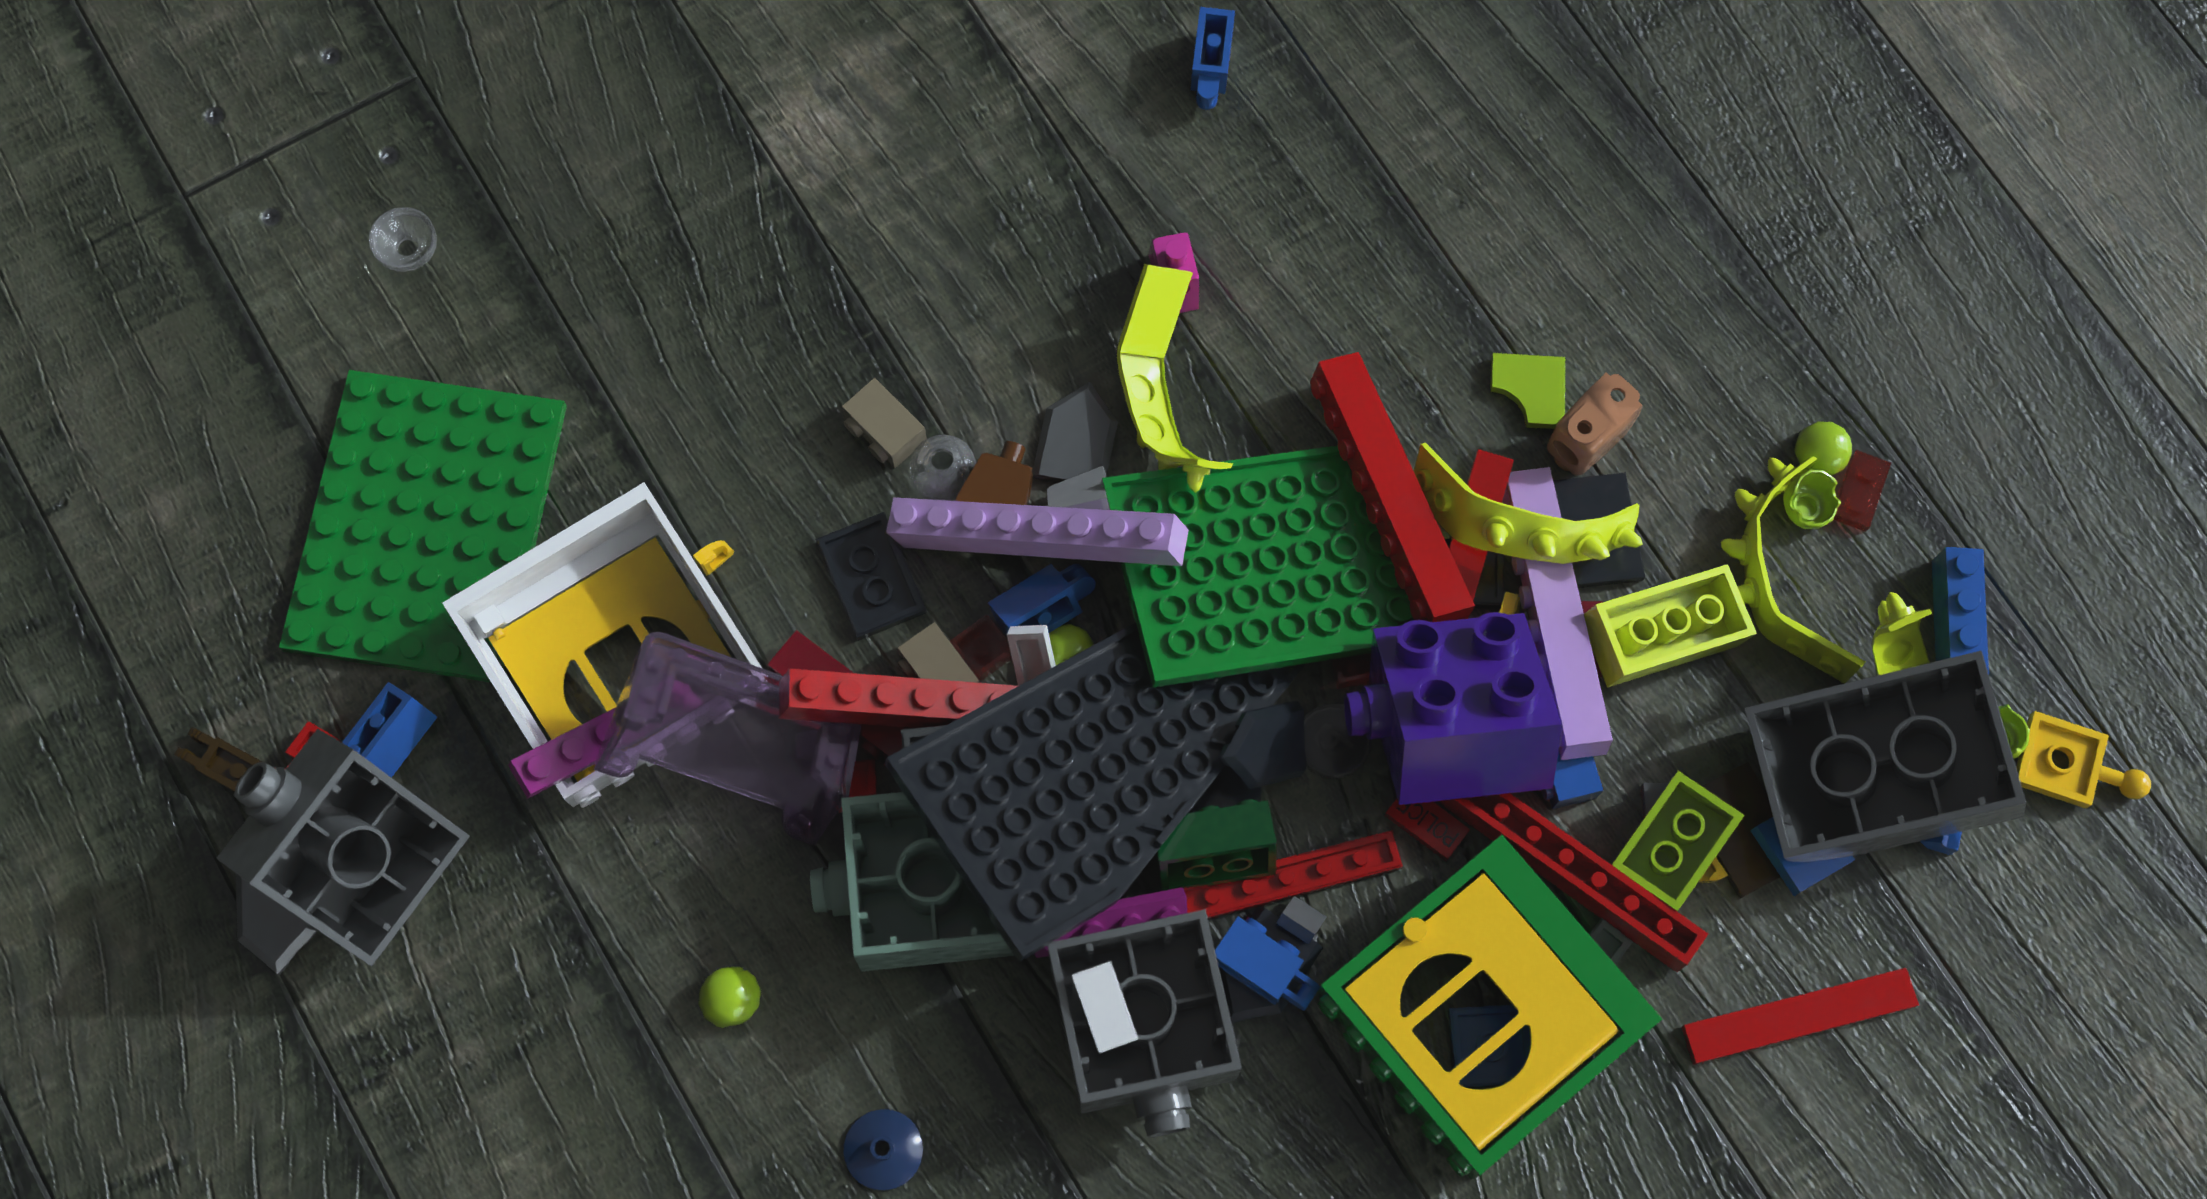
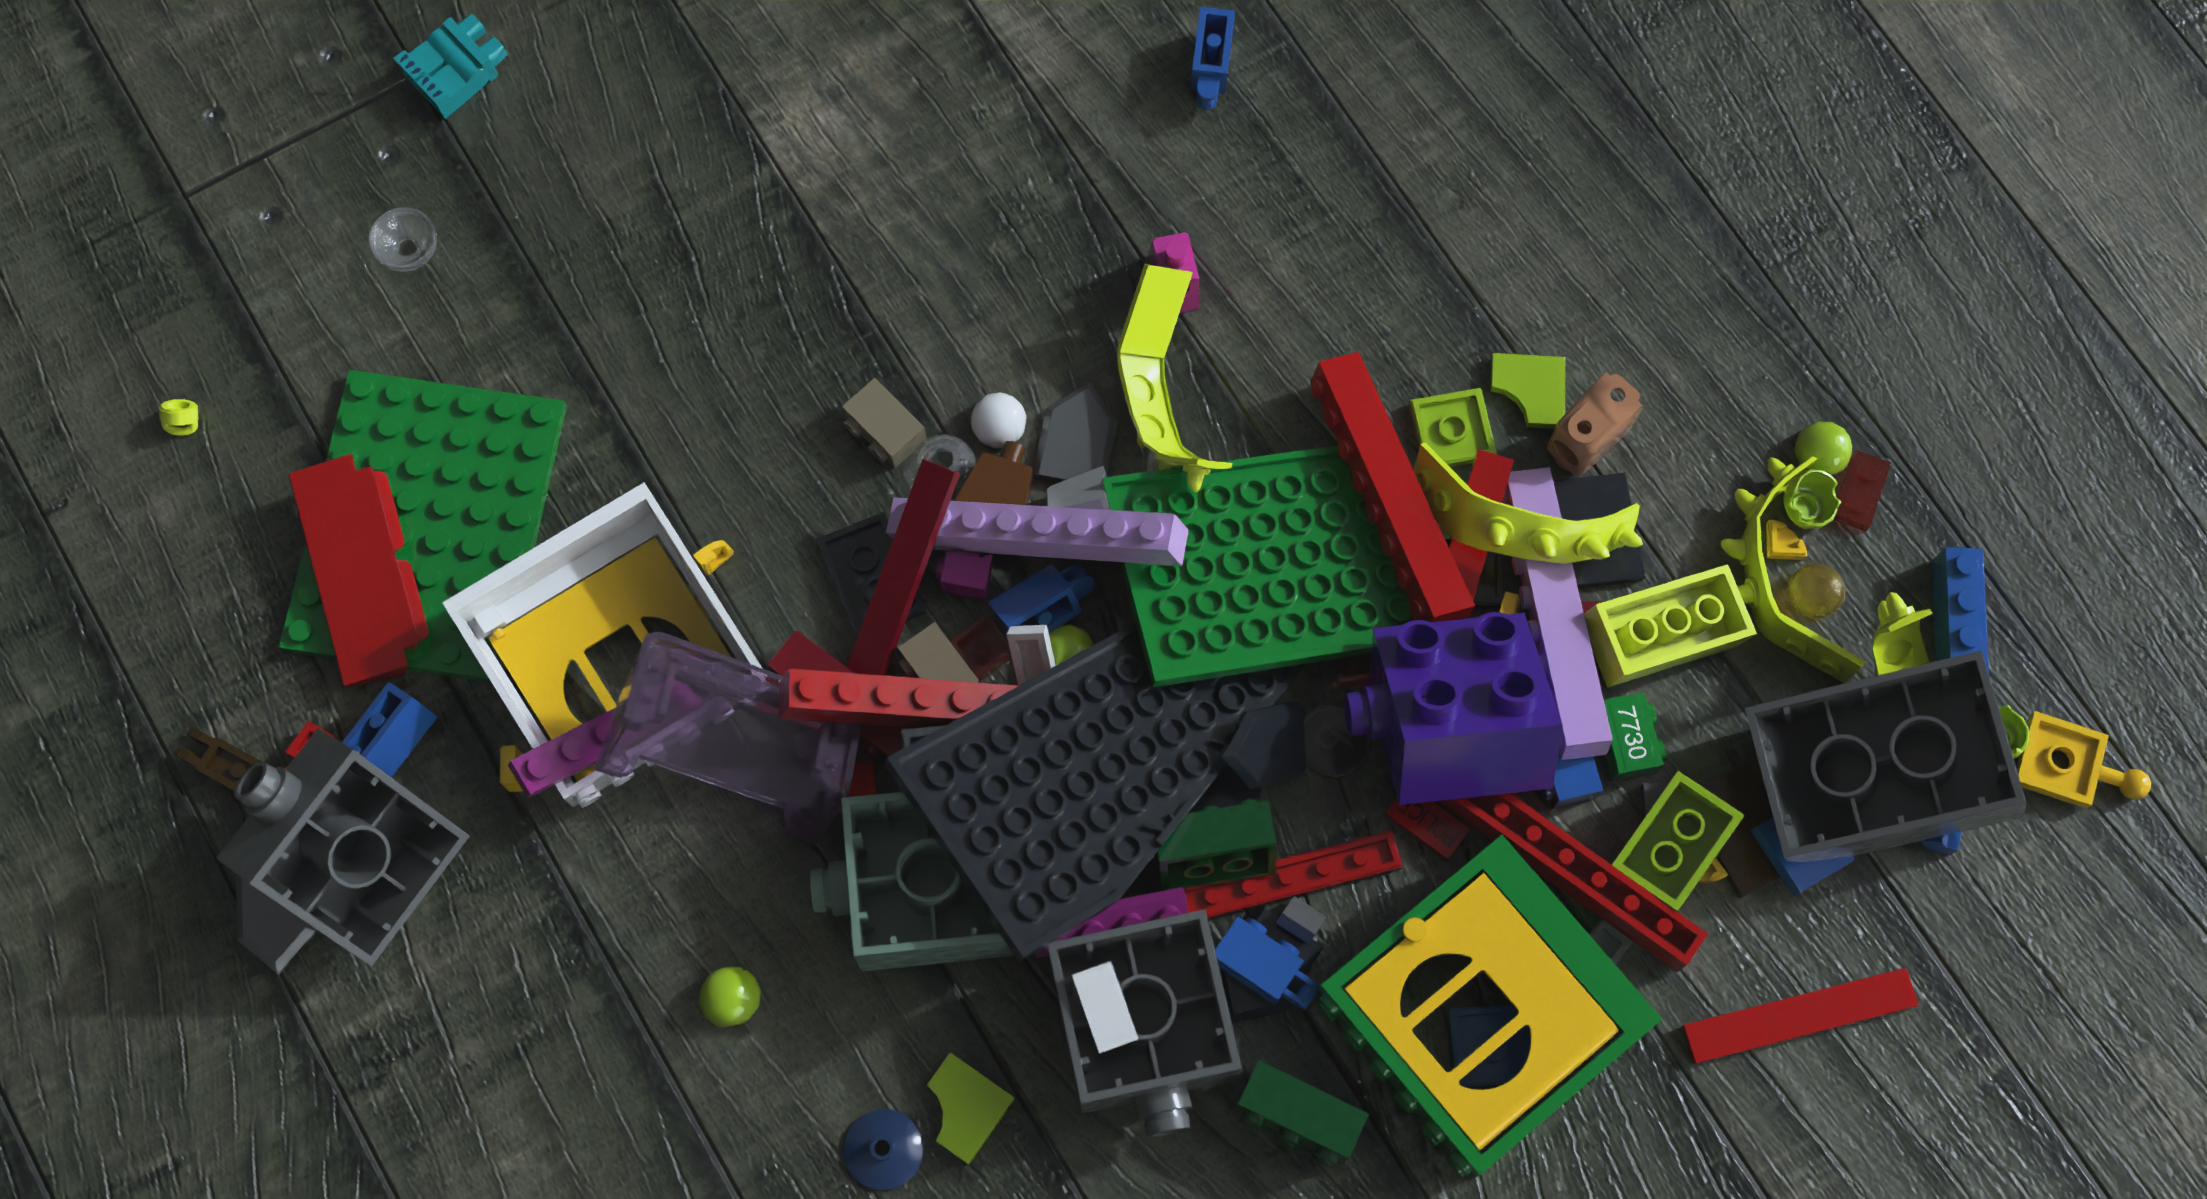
(177, 413): none -> neon yellow tile
(362, 587): none -> red slope
(451, 65): none -> teal hips
(507, 778): none -> yellow tile
(903, 569): none -> dark red tile
(965, 574): none -> magenta window
(969, 1107): none -> lime tile
(998, 419): none -> white hair
(1300, 1115): none -> dark green brick
(1453, 425): none -> lime tile
(1634, 746): none -> green brick
(1783, 542): none -> yellow tile
(1816, 591): none -> clear yellow hair

